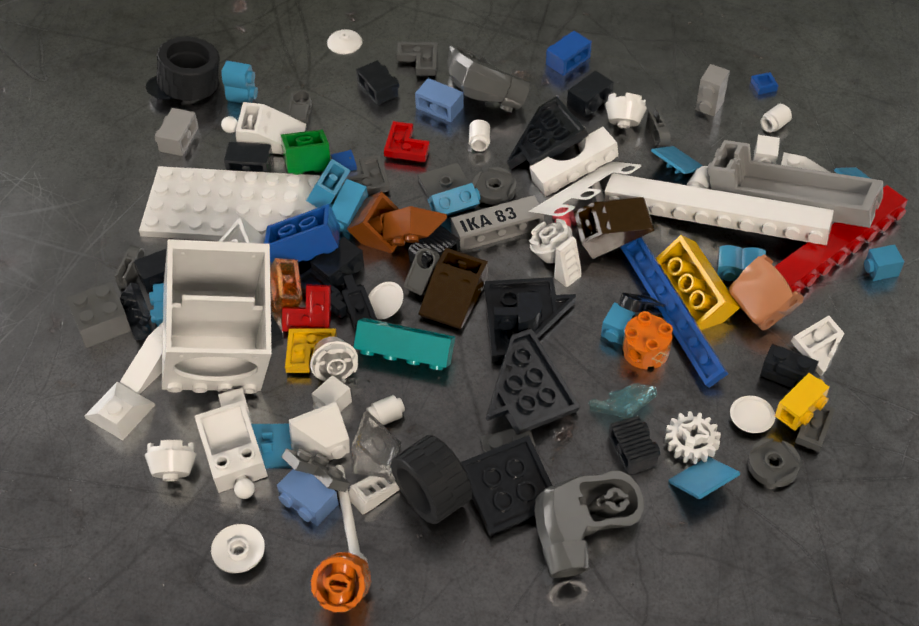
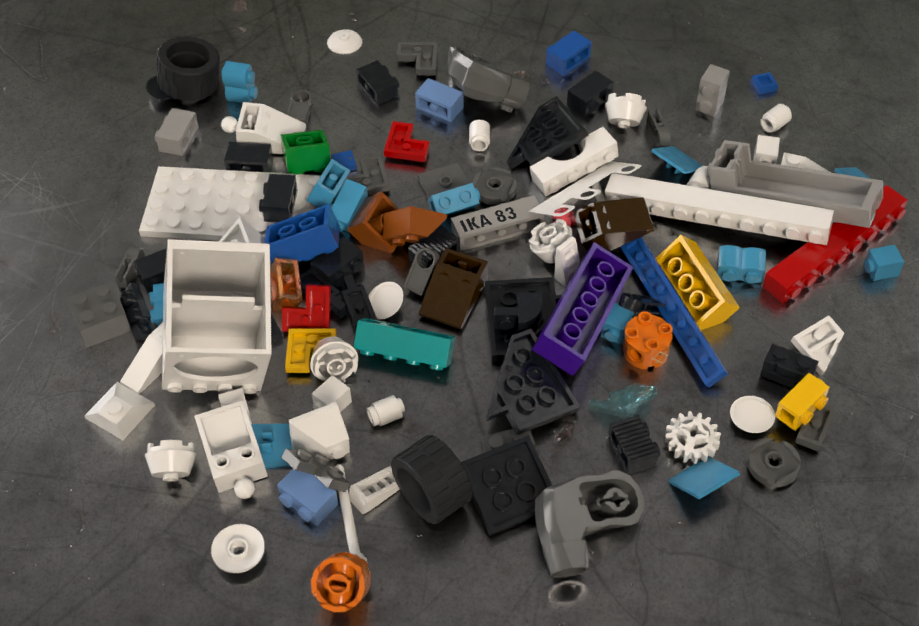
(279, 197): none -> black brick
(373, 448): clear slope -> none
(582, 309): none -> dark purple brick
(764, 293): nougat piece -> none

